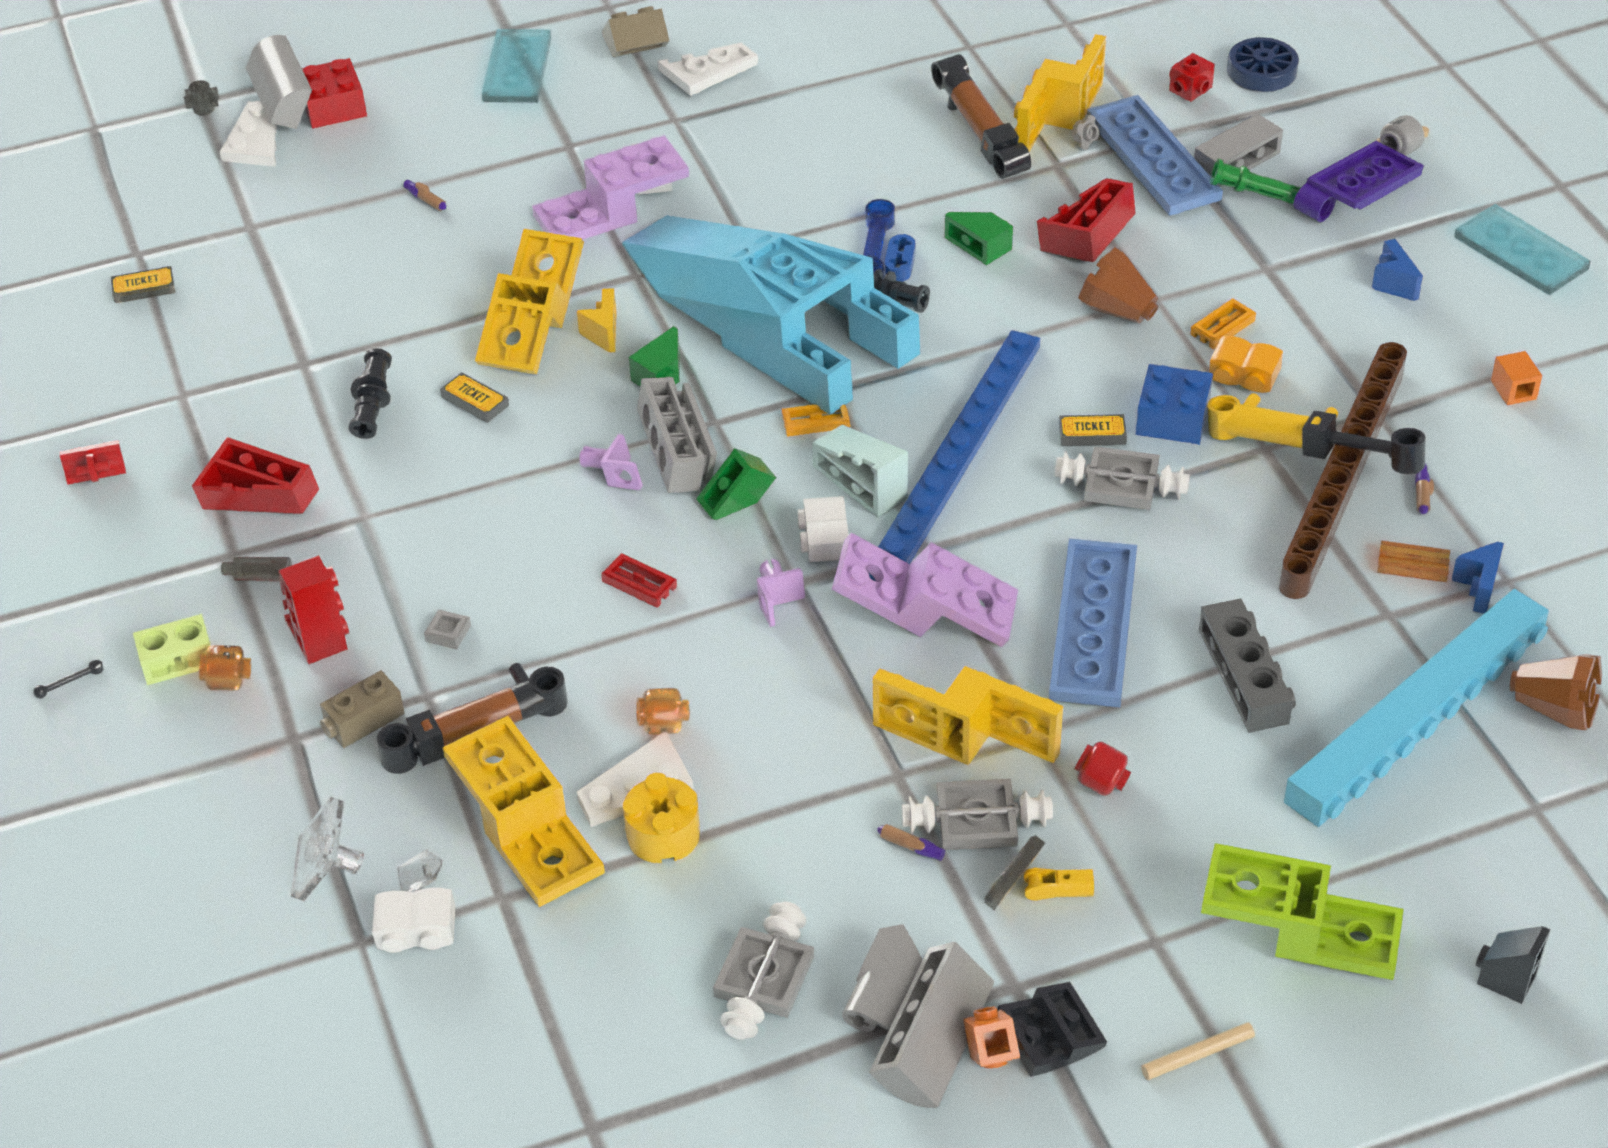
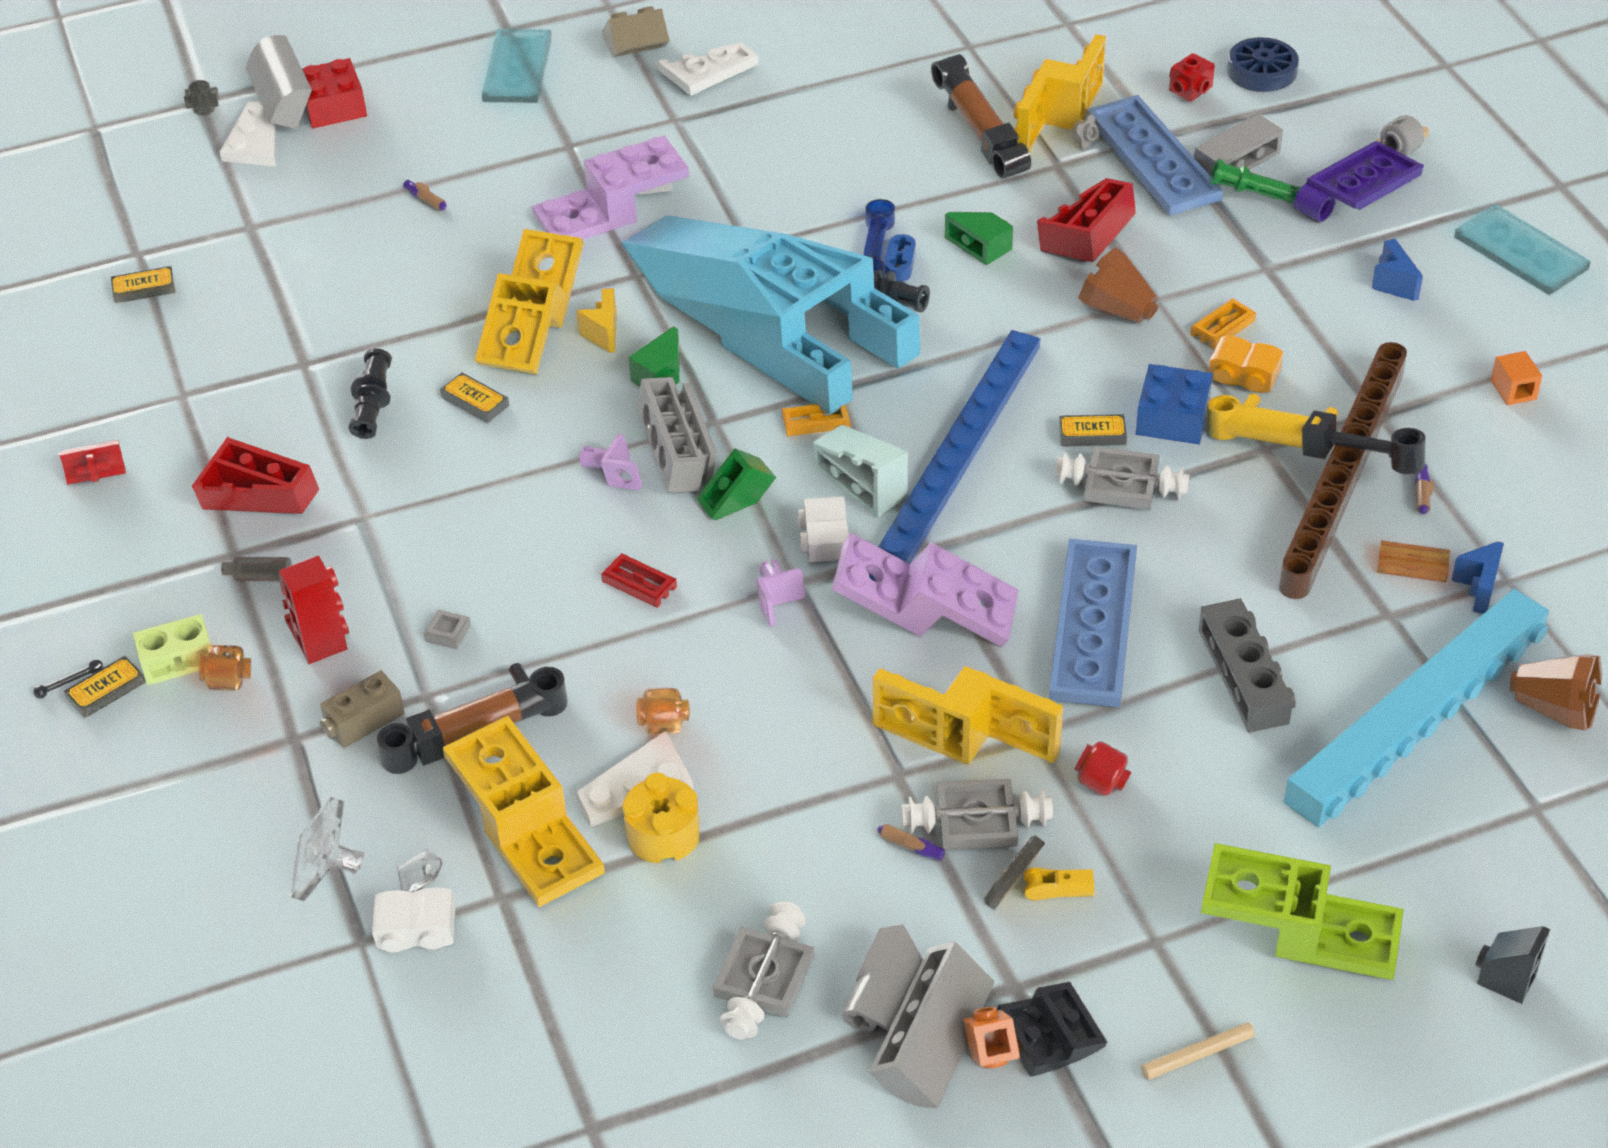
(104, 686): none -> tile

